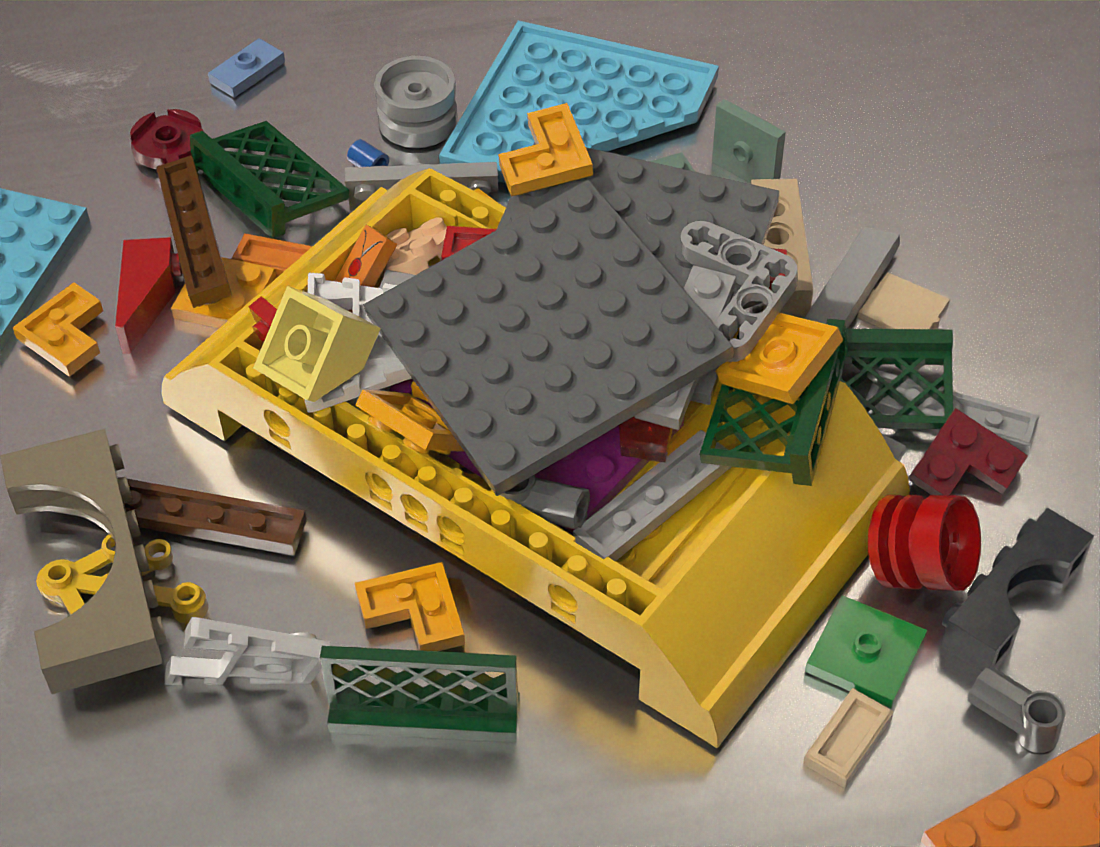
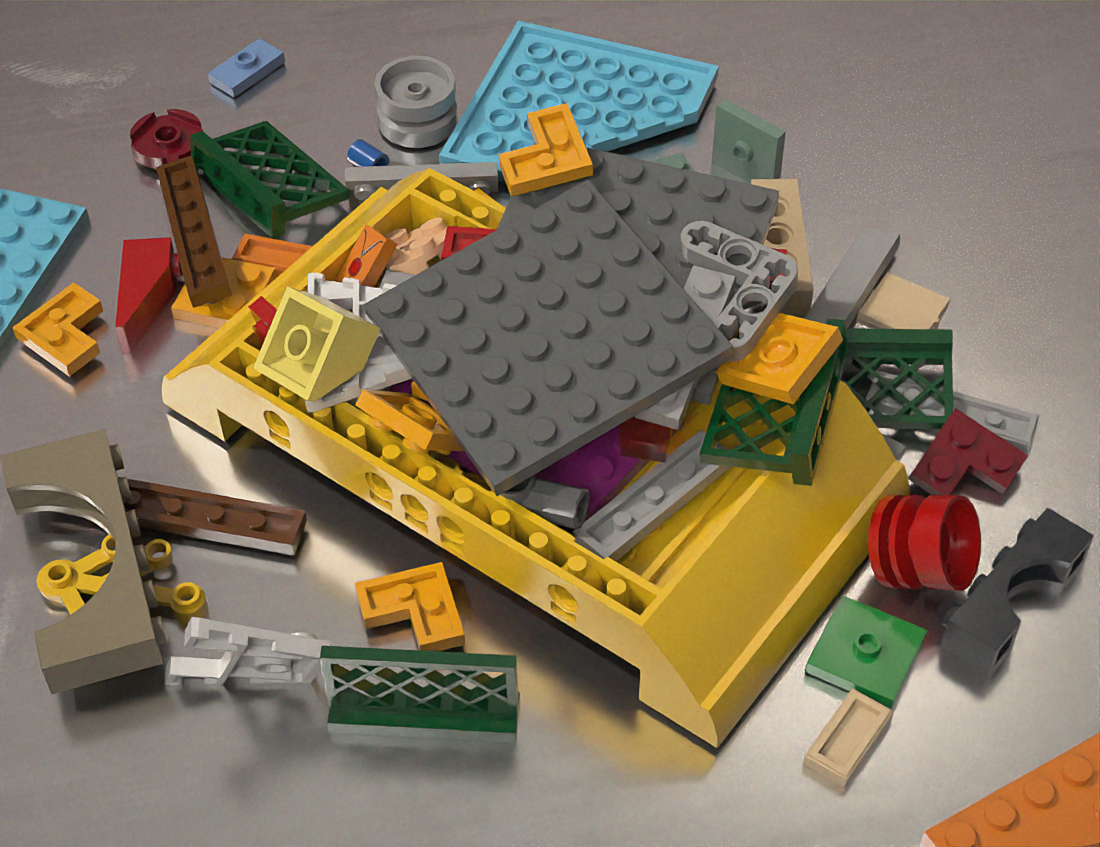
(1019, 708): dark grey piece -> none

